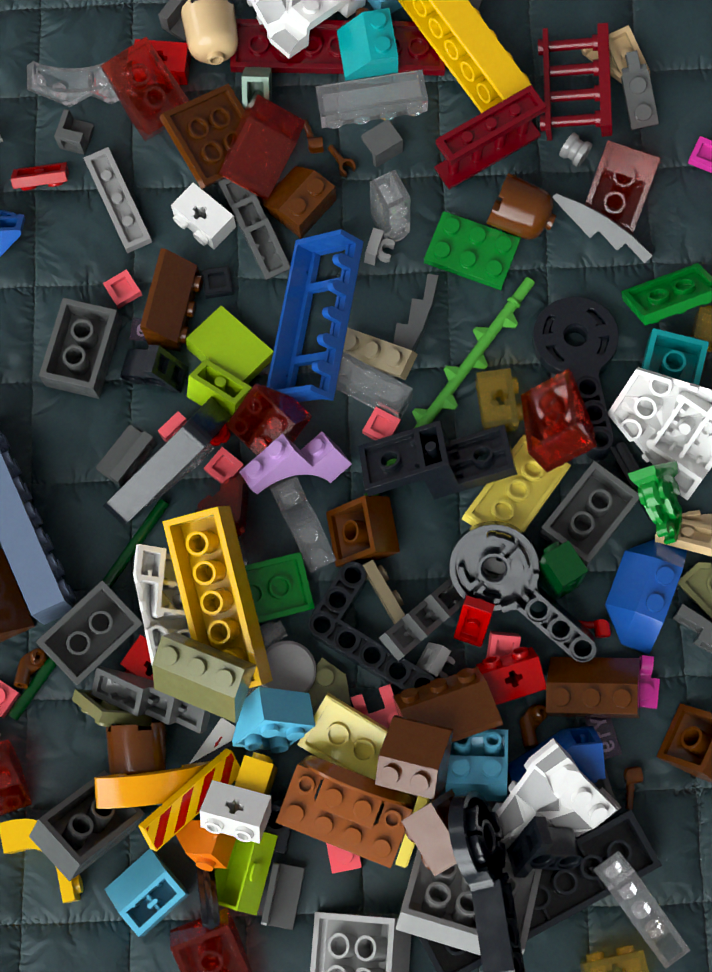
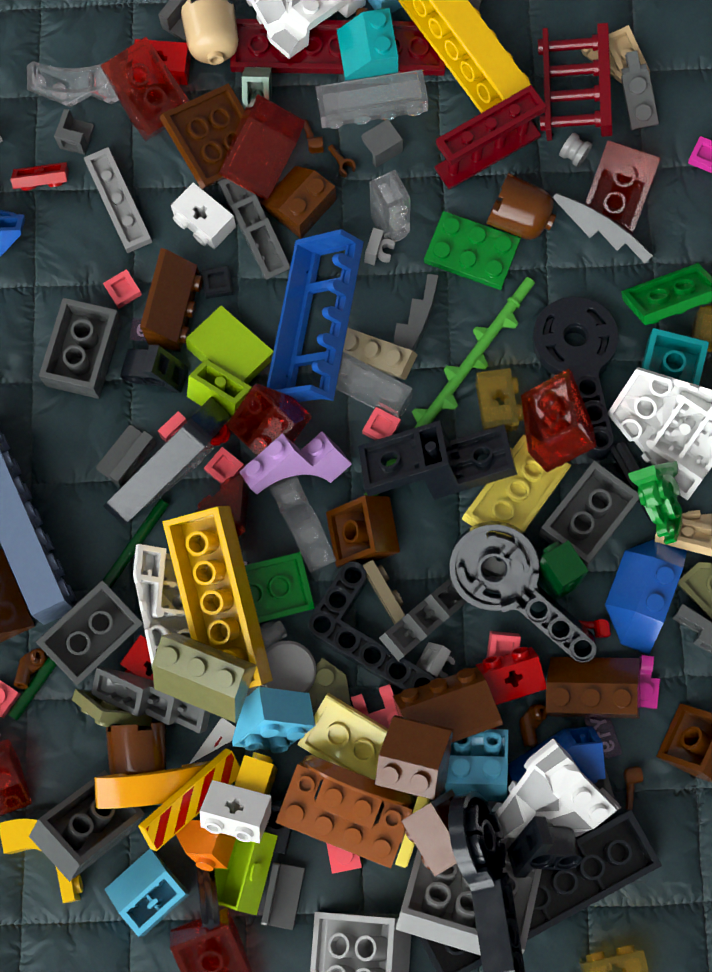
(473, 621): red plate -> none
(642, 909): clear brick -> none

